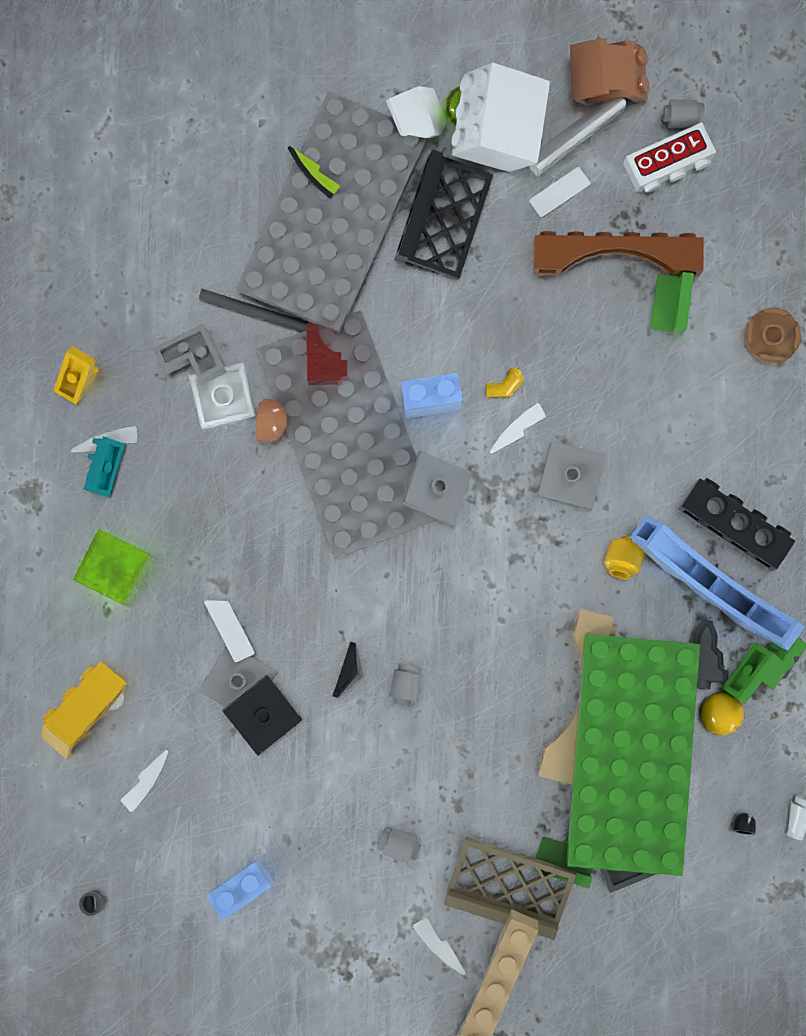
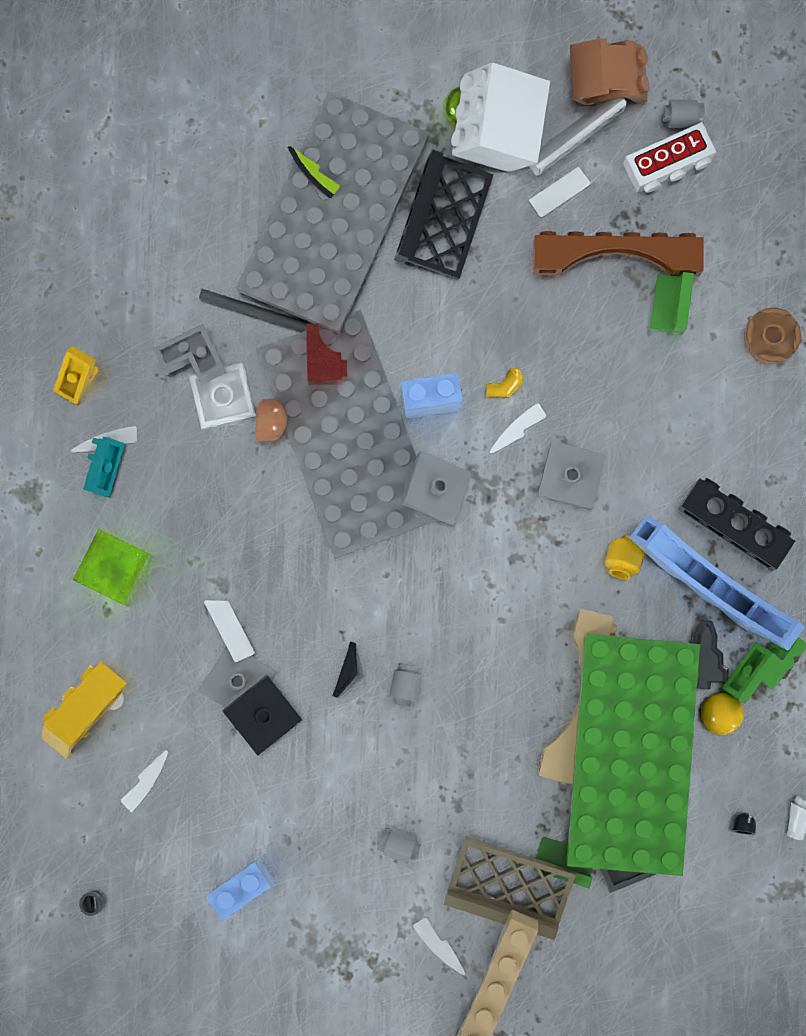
(417, 112): white slope -> none

